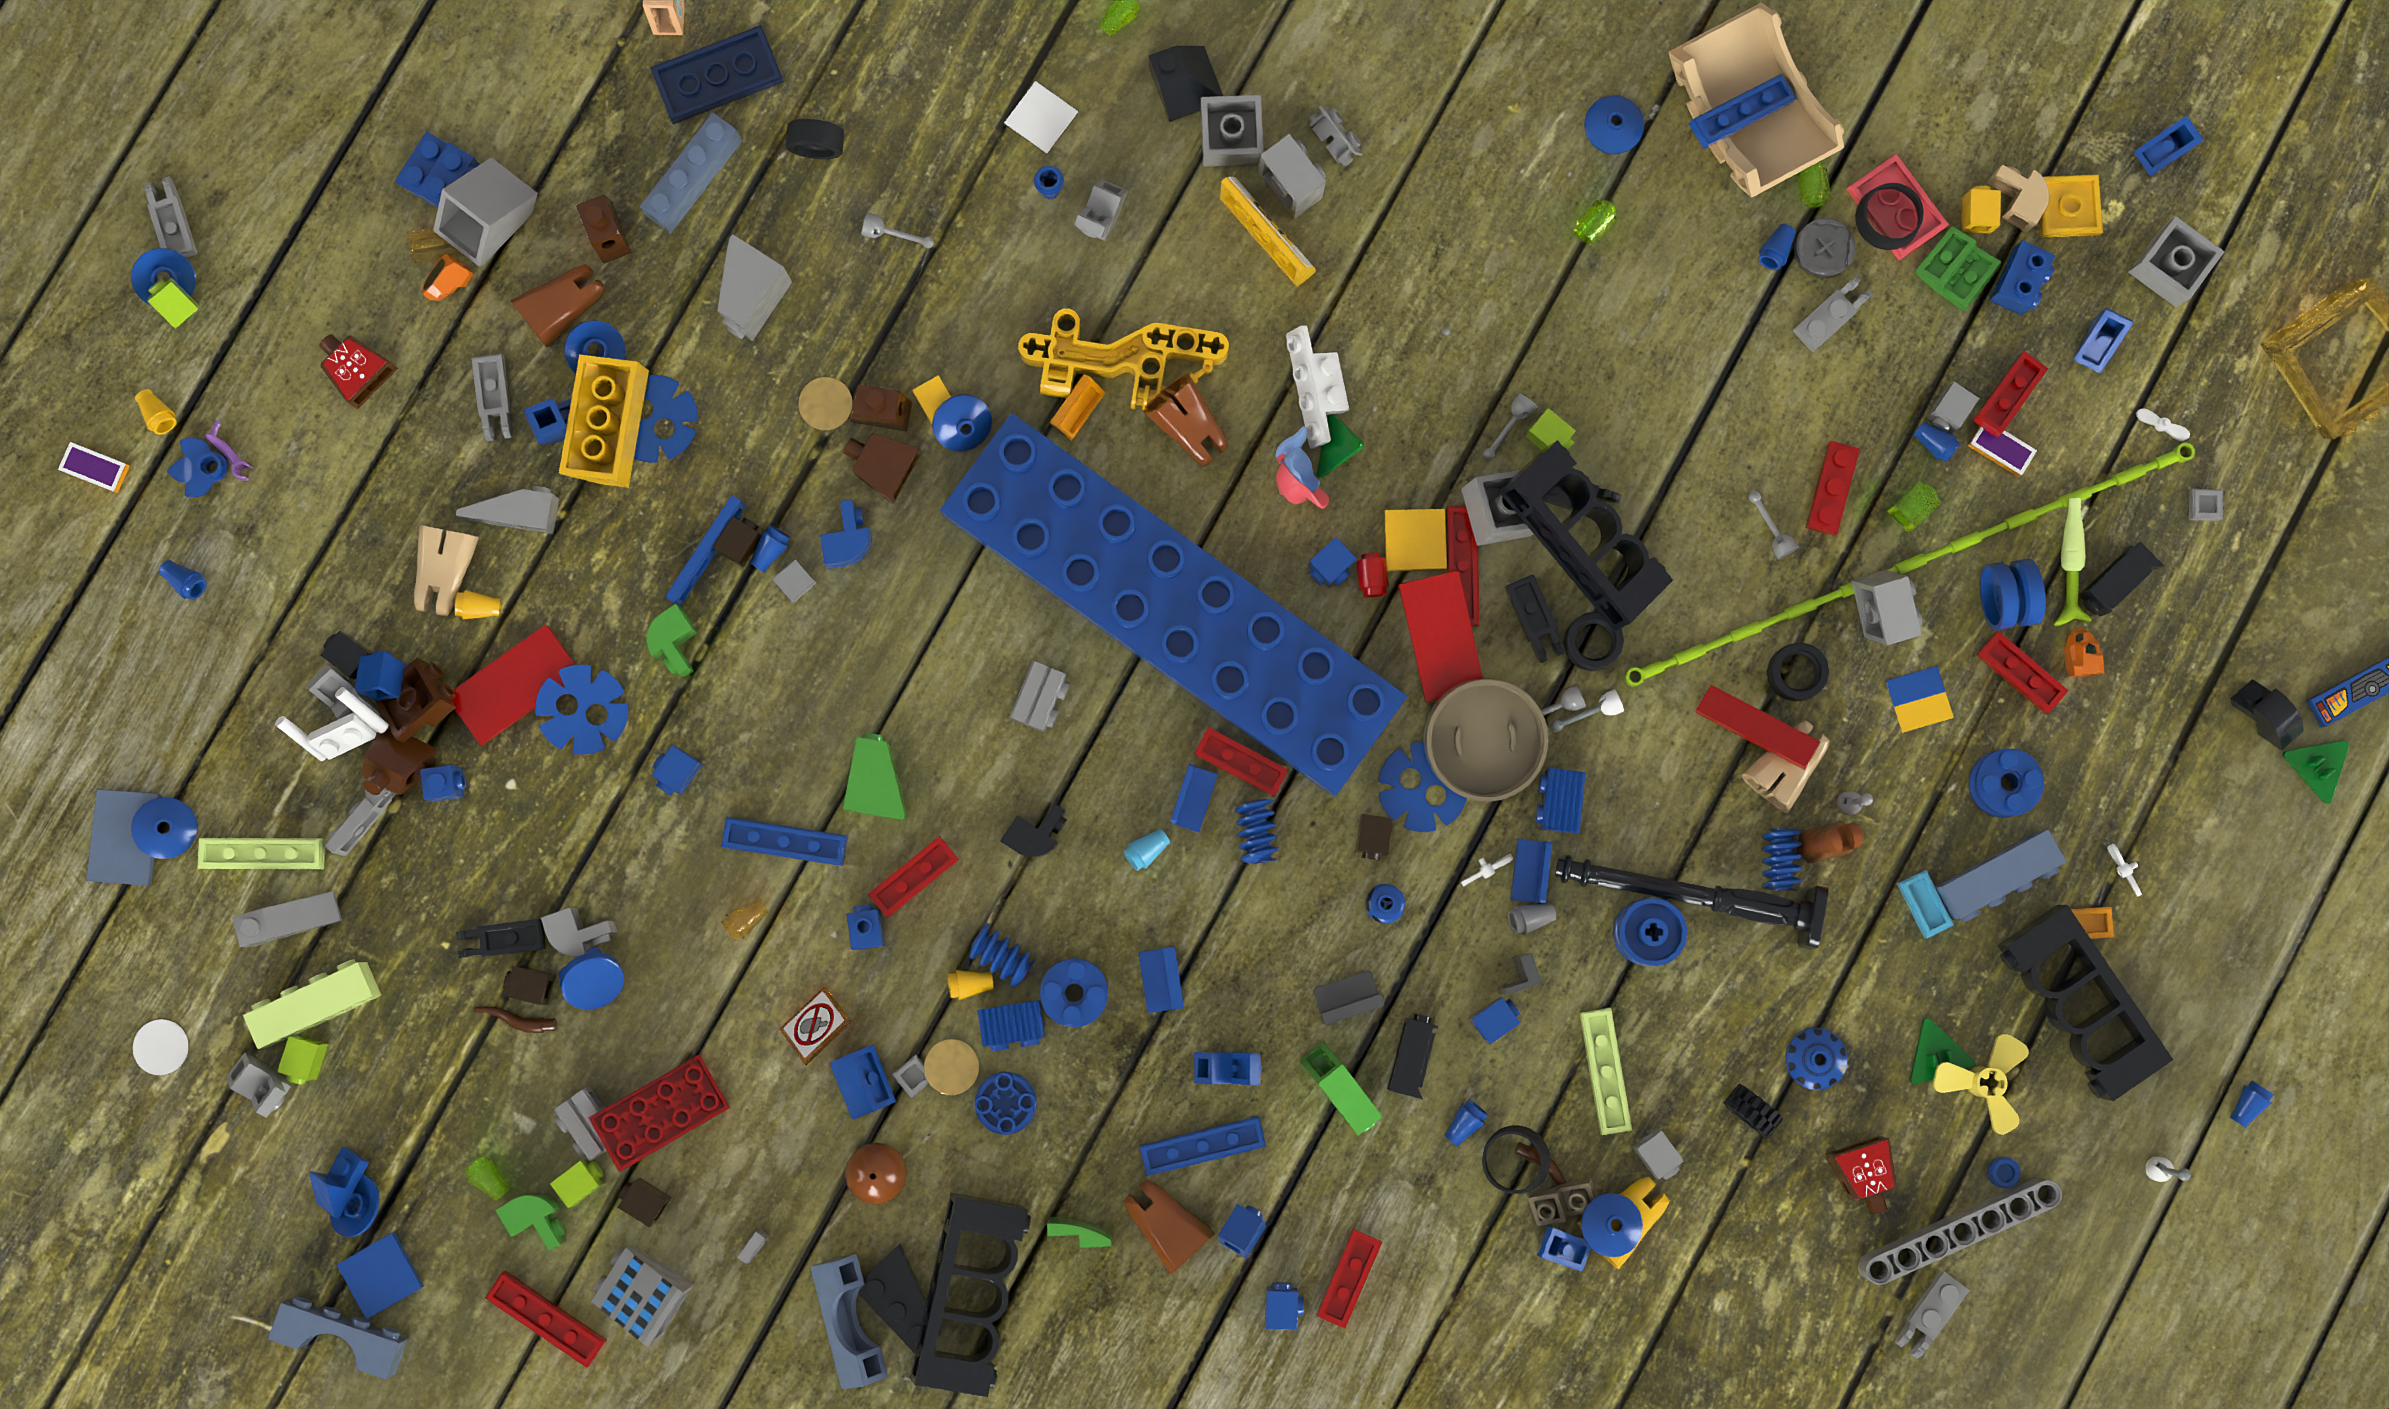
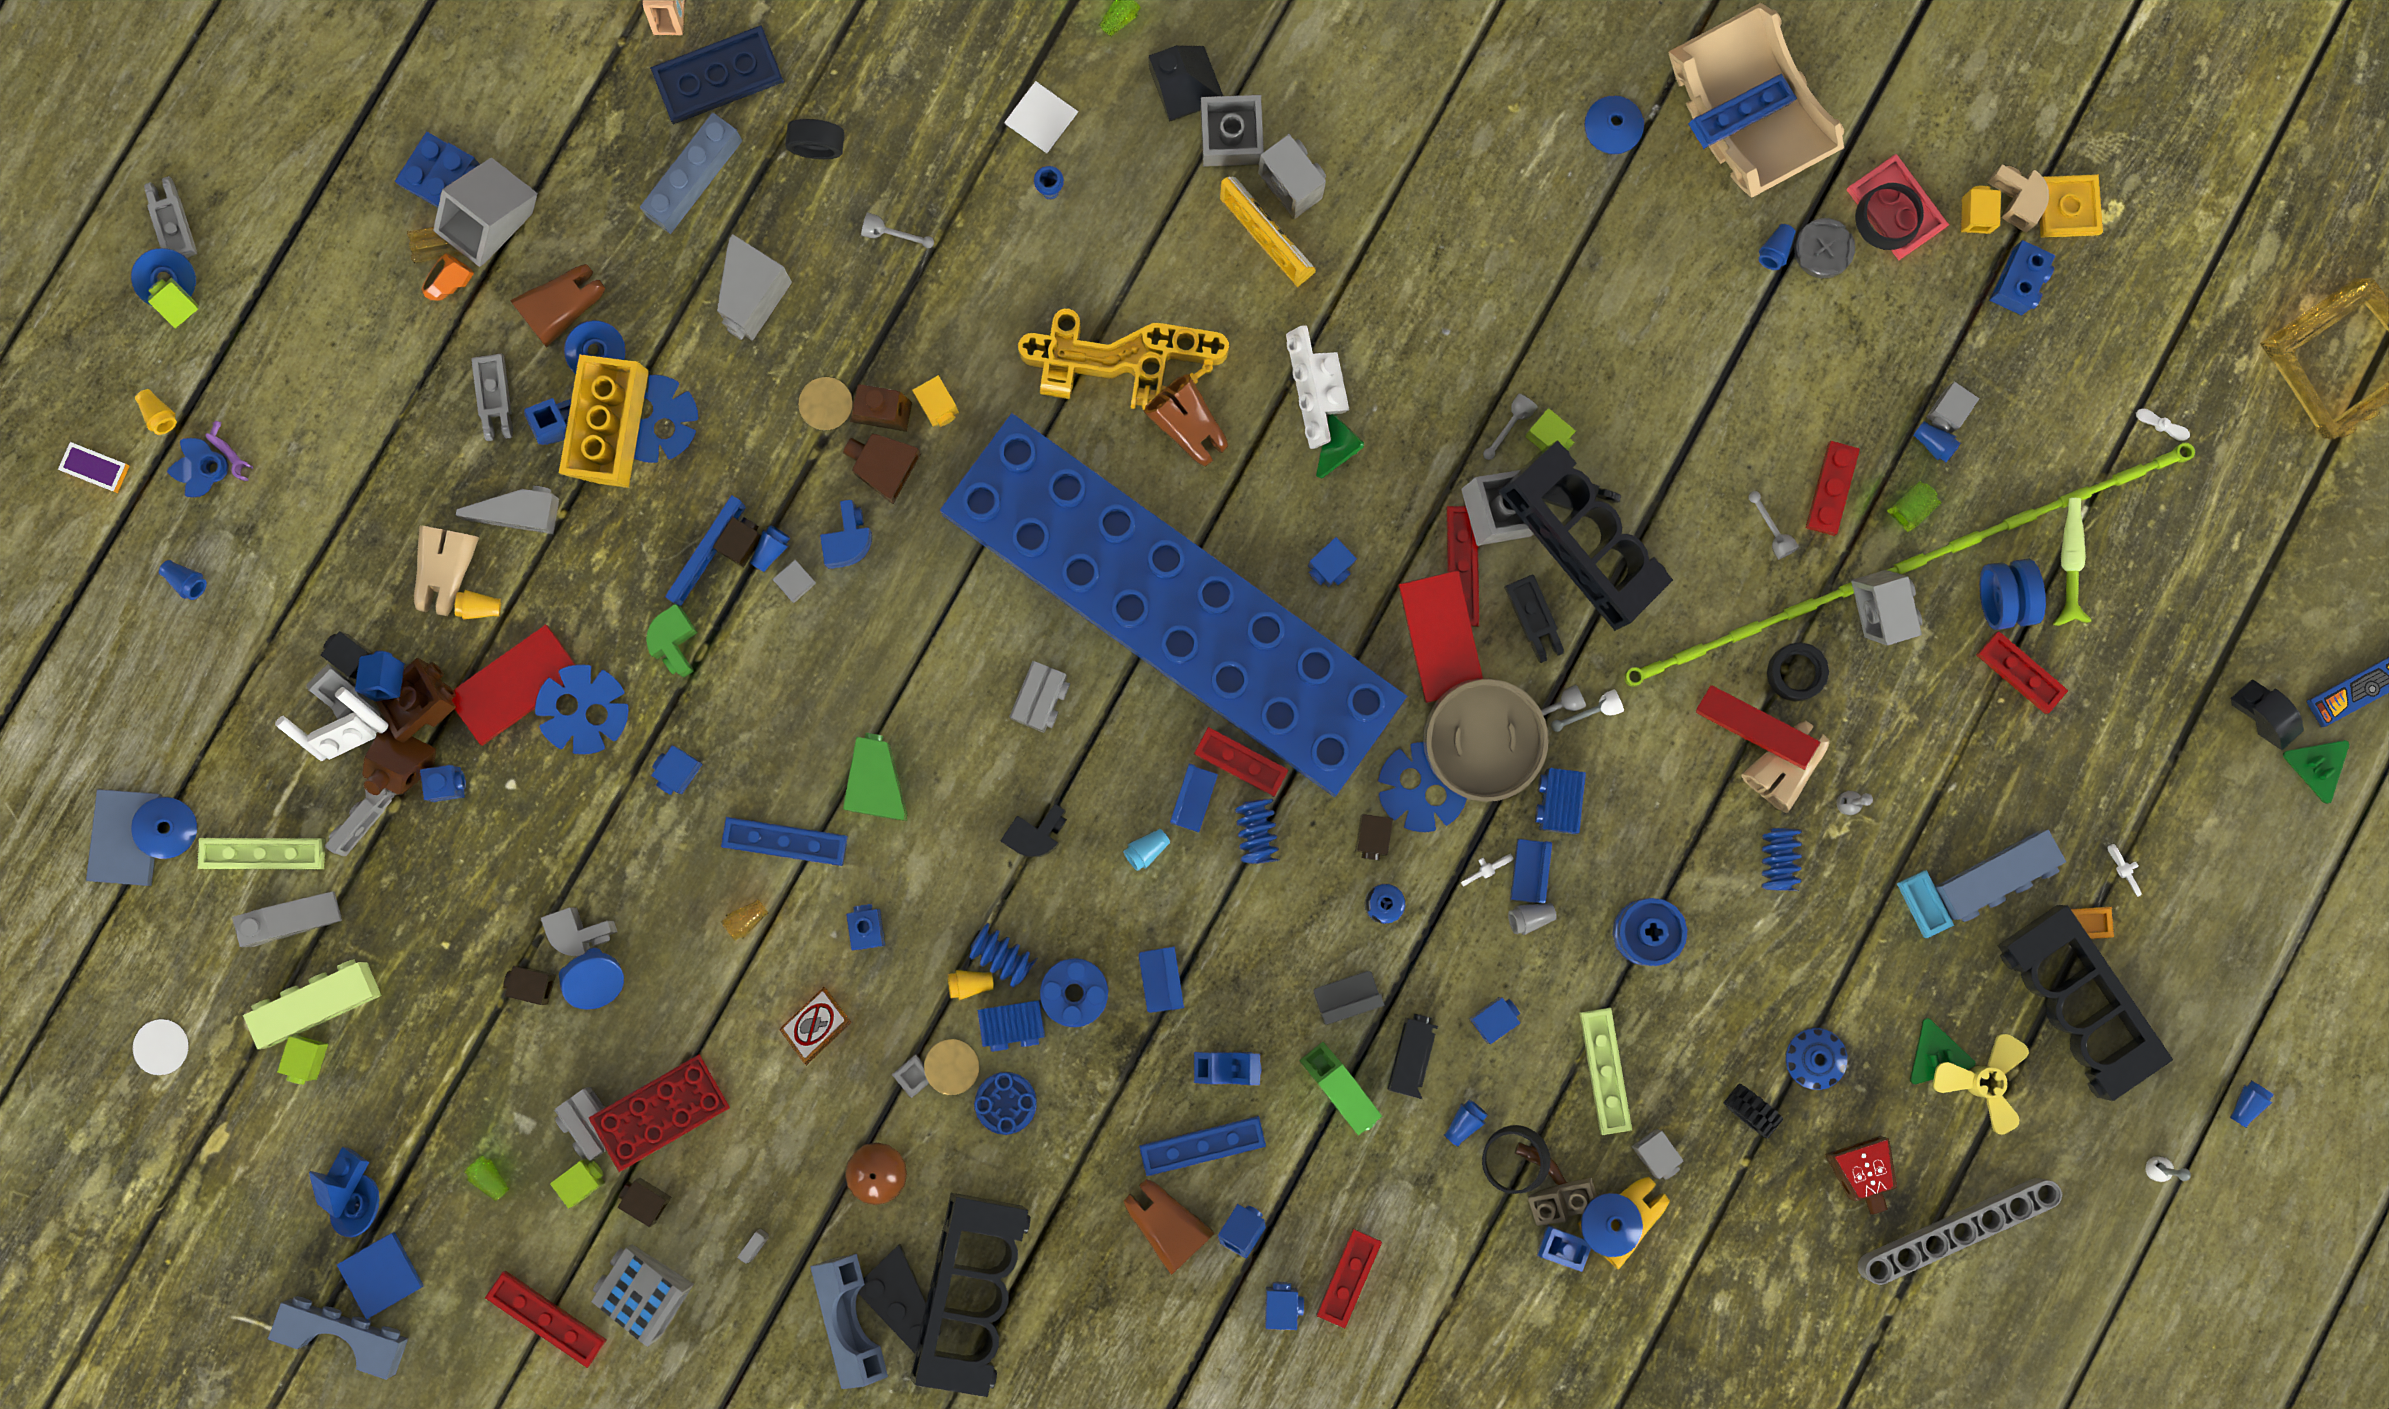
(258, 1083): light grey brick -> none
(354, 368): torso -> none
(505, 938): black hinge -> none
(527, 1025): reddish brown animal -> none
(534, 1210): bright green brick -> none
(603, 225): reddish brown torso -> none
(862, 1082): blue panel -> none
(913, 877): red plate -> none
(959, 411): blue dish -> none
(1077, 407): light orange tile -> none
(1089, 1234): bright green slope -> none
(1101, 210): light grey brick -> none
(1295, 473): hair -> none
(1329, 125): light grey hinge -> none
(1372, 575): red brick -> none
(1415, 540): yellow tile -> none
(1526, 972): dark grey panel -> none
(1581, 661): black tyre -> none
(1596, 221): clear neon green brick -> none
(1746, 904): black piece -> none
(1814, 185): clear neon green brick -> none
(1829, 842): dark orange piece -> none
(1830, 316): light grey hinge -> none
(1919, 699): sticker -> none
(1932, 1312): light grey hinge -> none
(1958, 268): bright green slope -> none
(2003, 1172): blue tile -> none
(2005, 450): tile -> none
(2010, 394): red plate -> none
(2025, 780): blue wheel -> none
(2082, 654): orange rock -> none
(2102, 340): slope -> none
(2119, 579): black window -> none
(2169, 145): blue slope -> none
(2176, 262): light grey brick -> none
(2206, 504): light grey tile -> none

